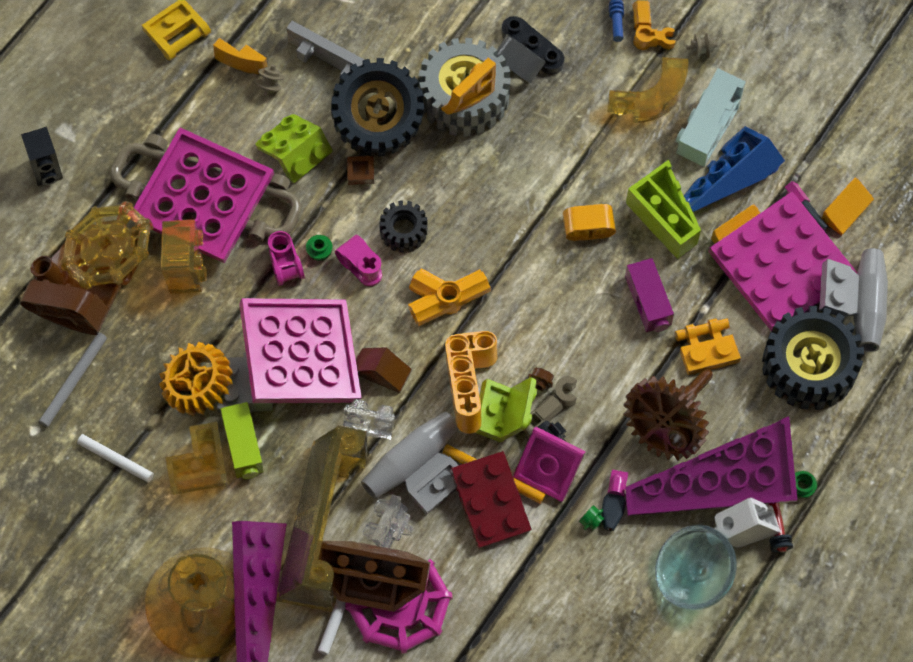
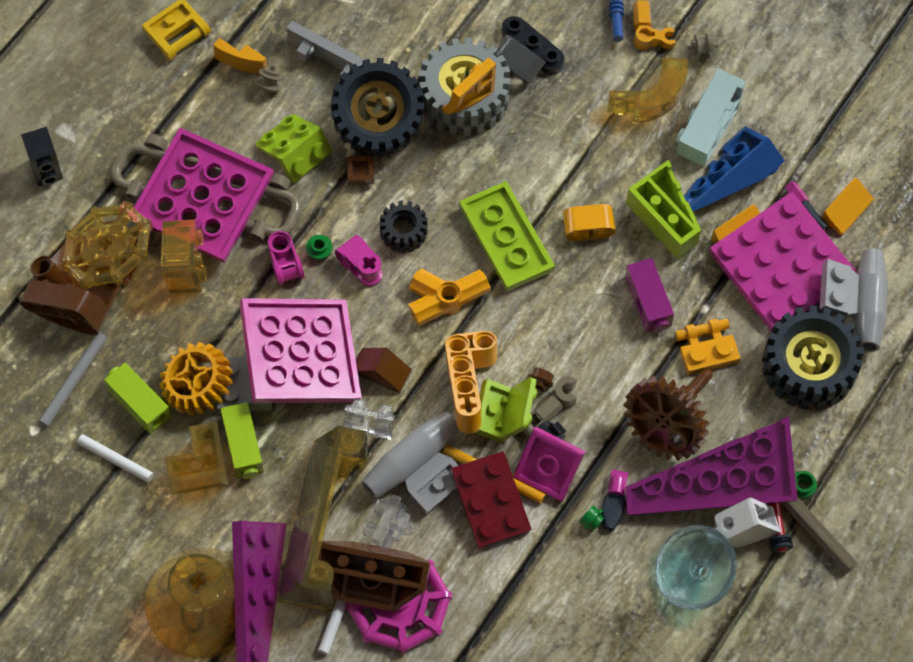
(137, 398): none -> lime brick
(506, 236): none -> lime plate
(821, 535): none -> dark tan axle

